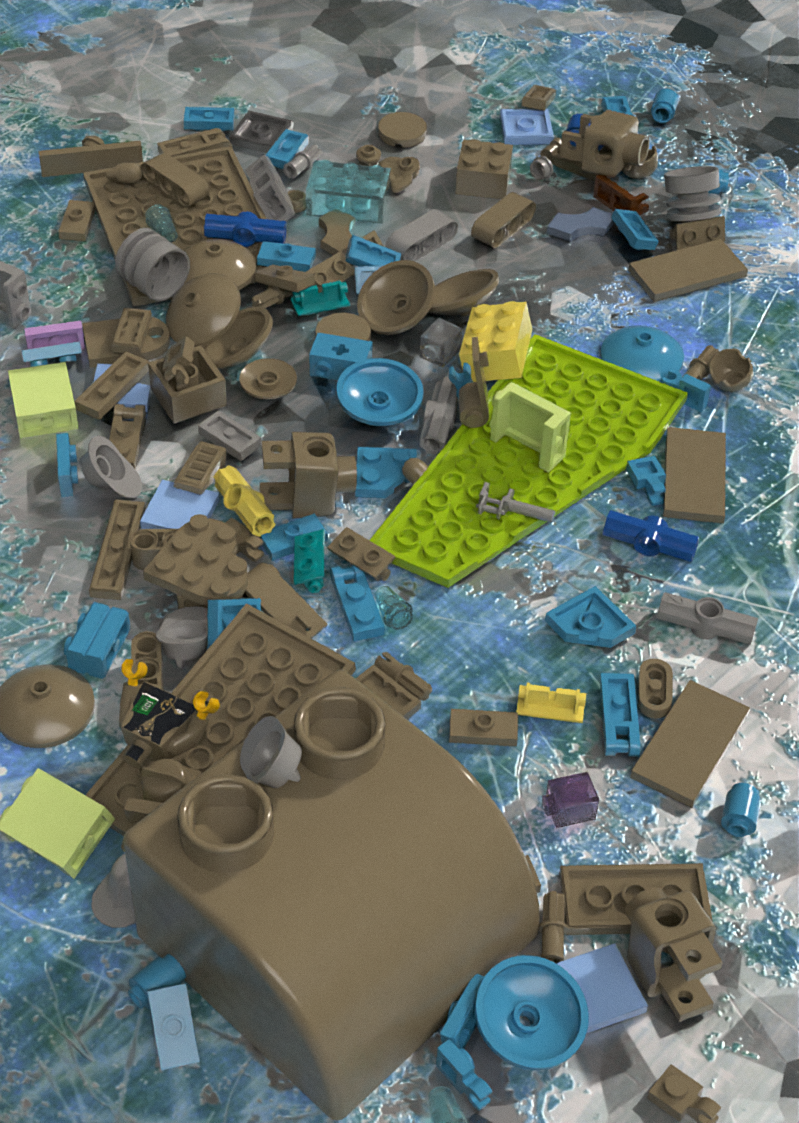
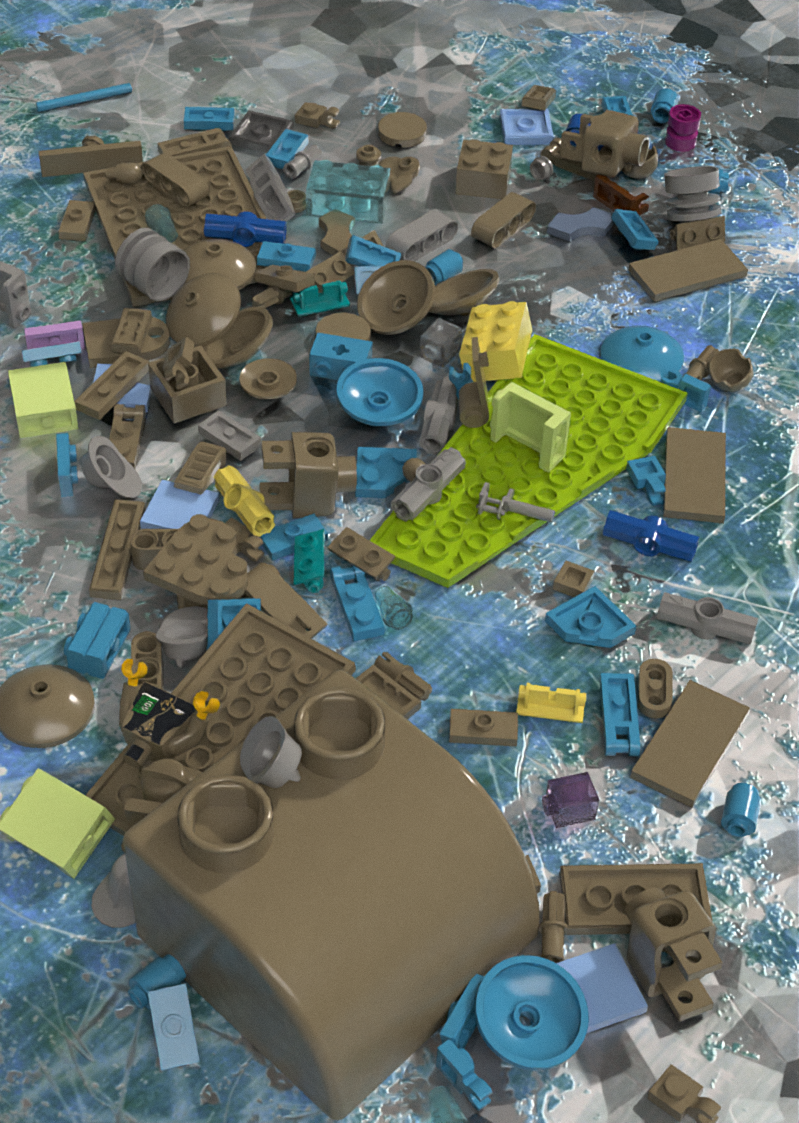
(83, 97): none -> dark azure bar
(314, 115): none -> dark tan plate
(428, 484): none -> light grey piece
(445, 266): none -> dark azure brick
(573, 579): none -> dark tan plate
(682, 127): none -> magenta wheel

